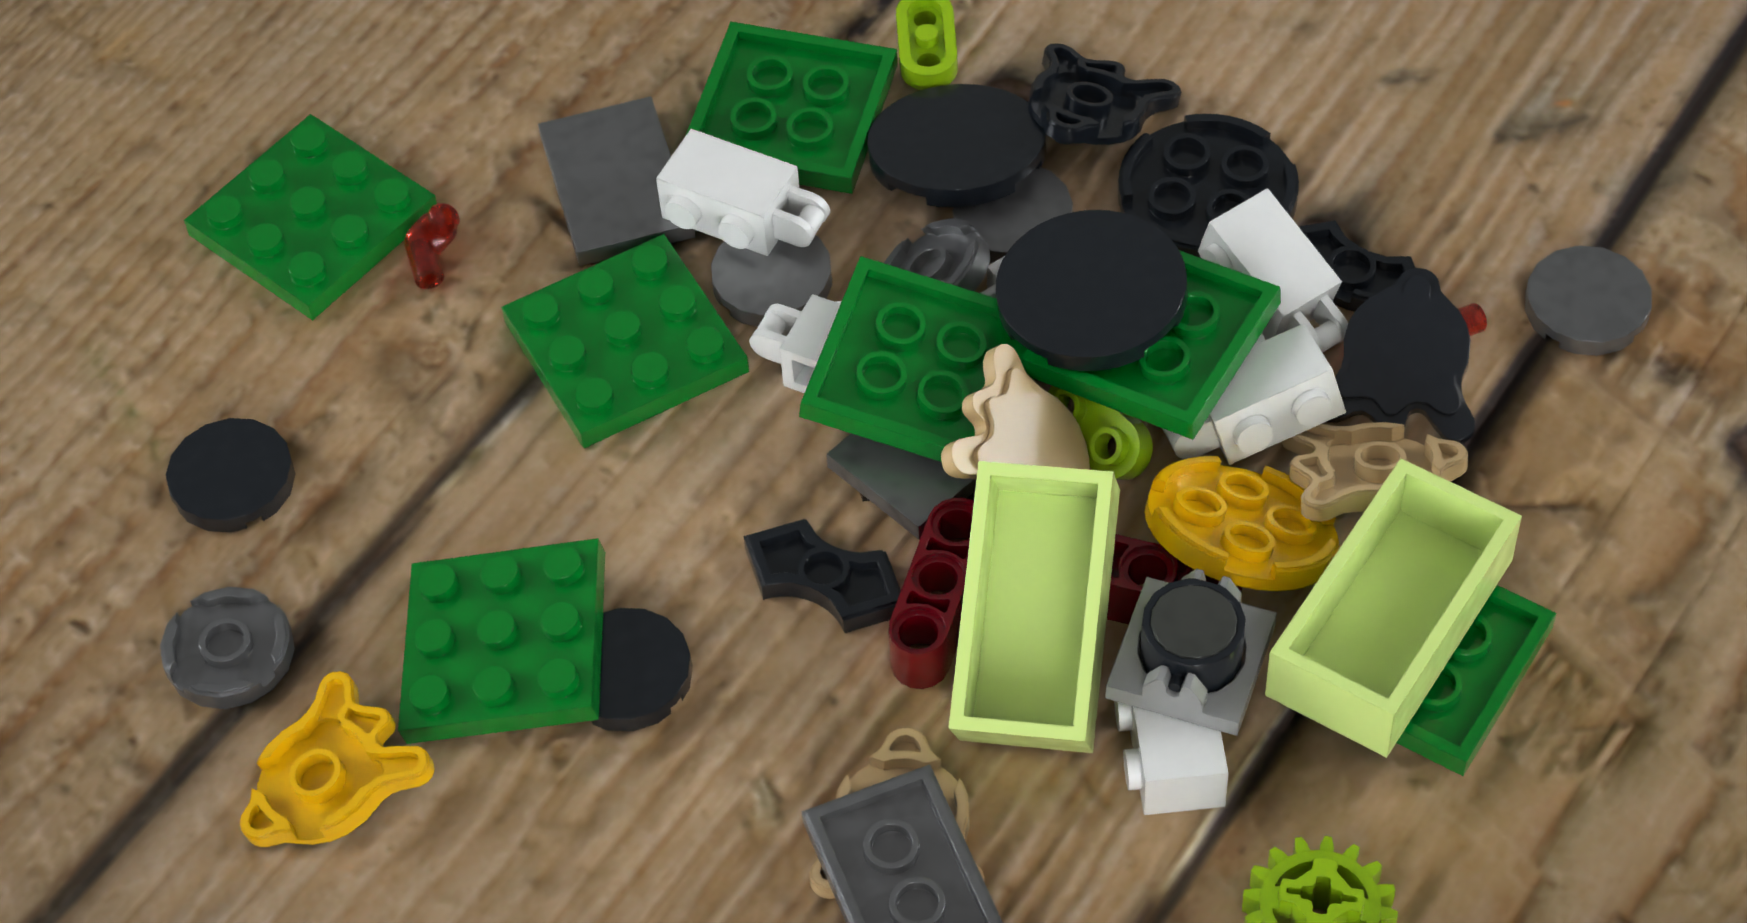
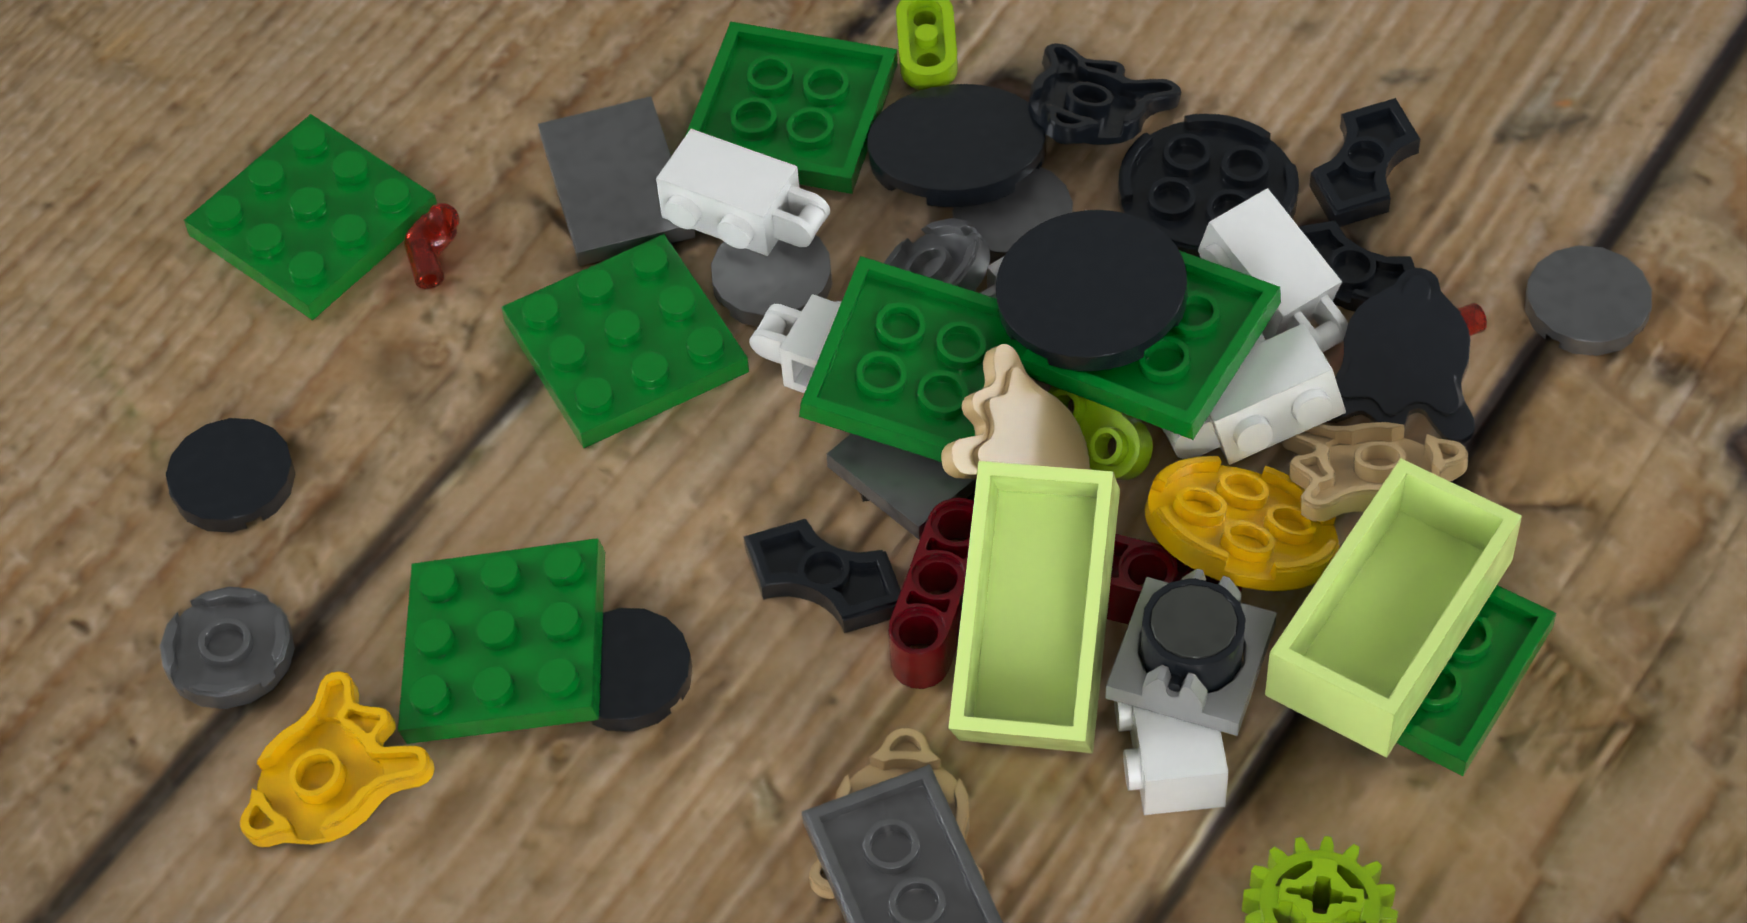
(1355, 180): none -> black tile

